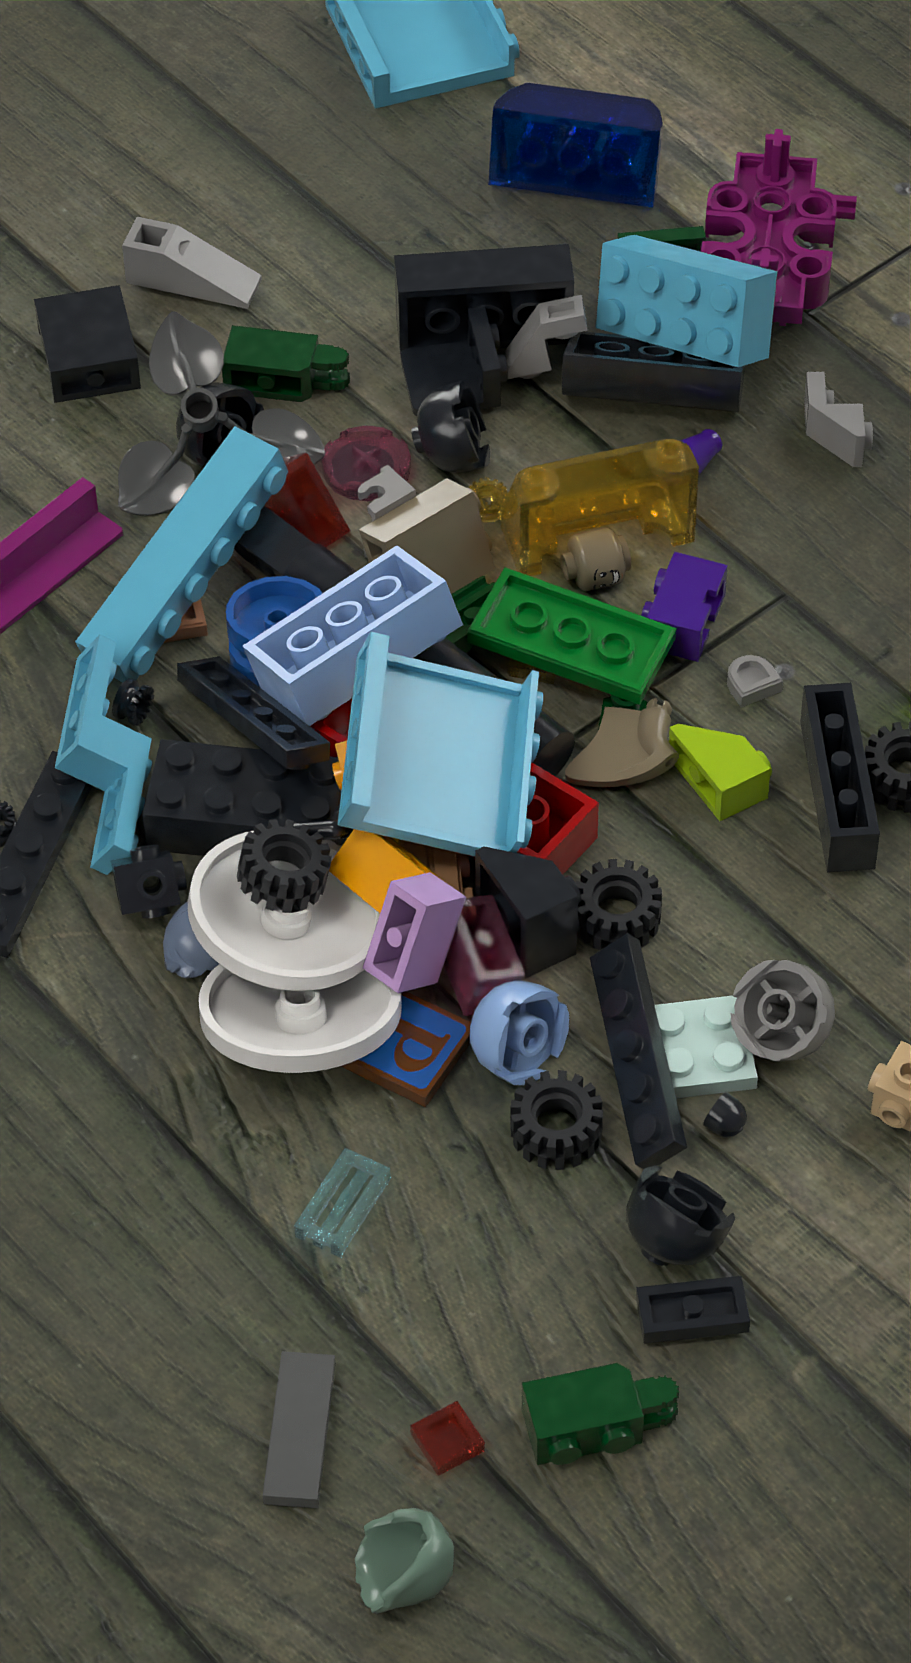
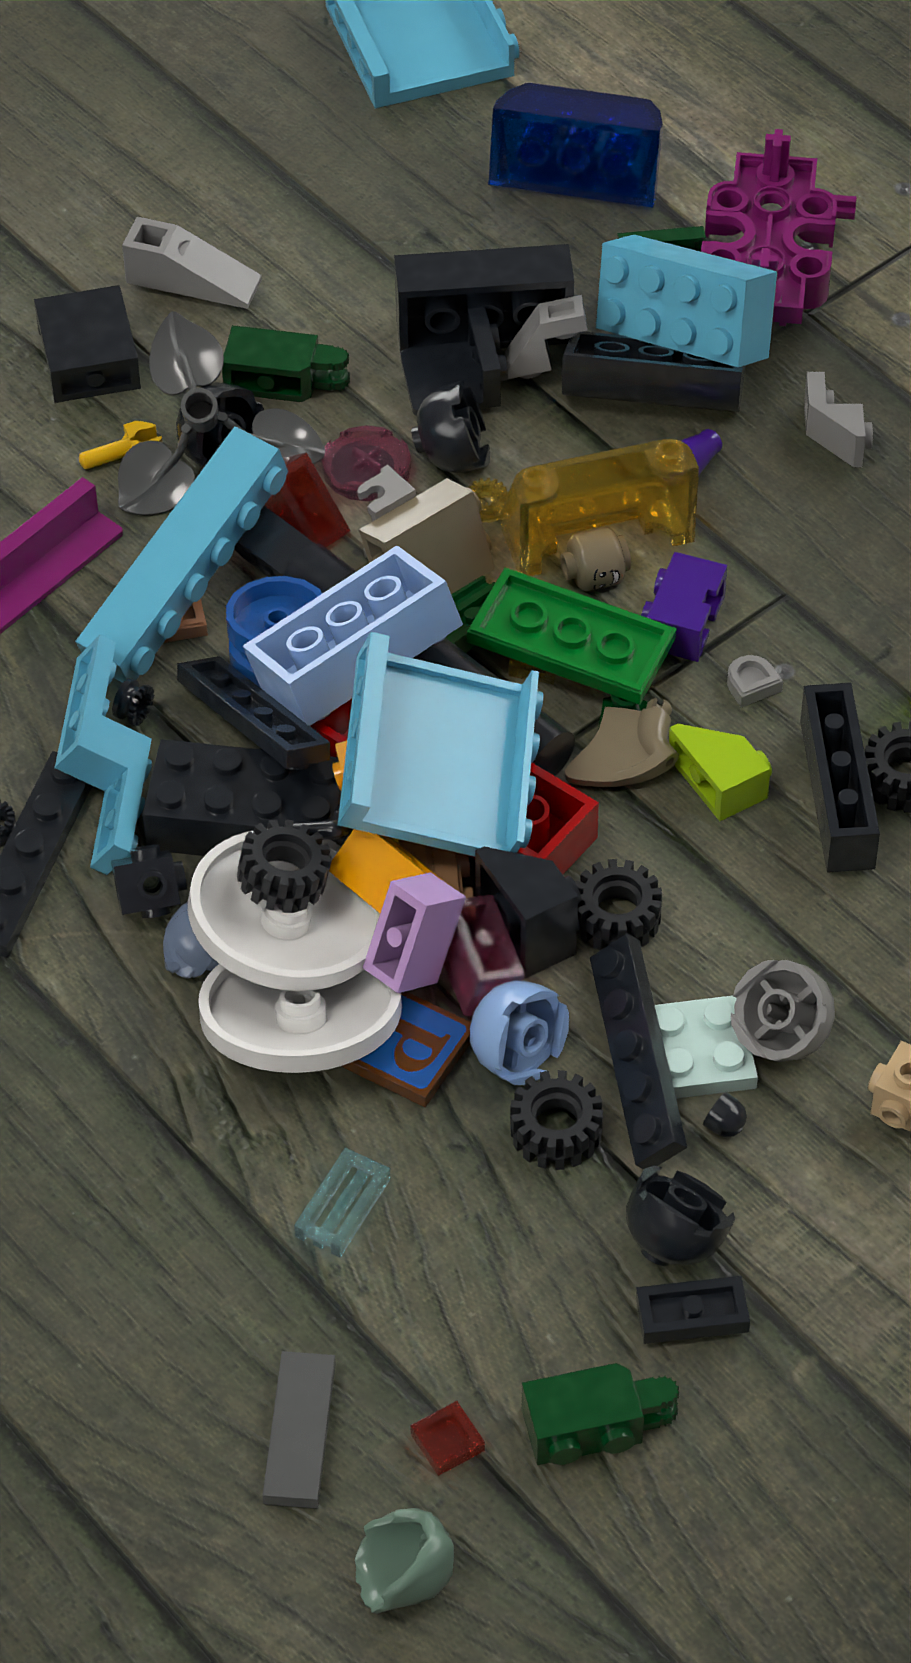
(134, 433): none -> yellow bar

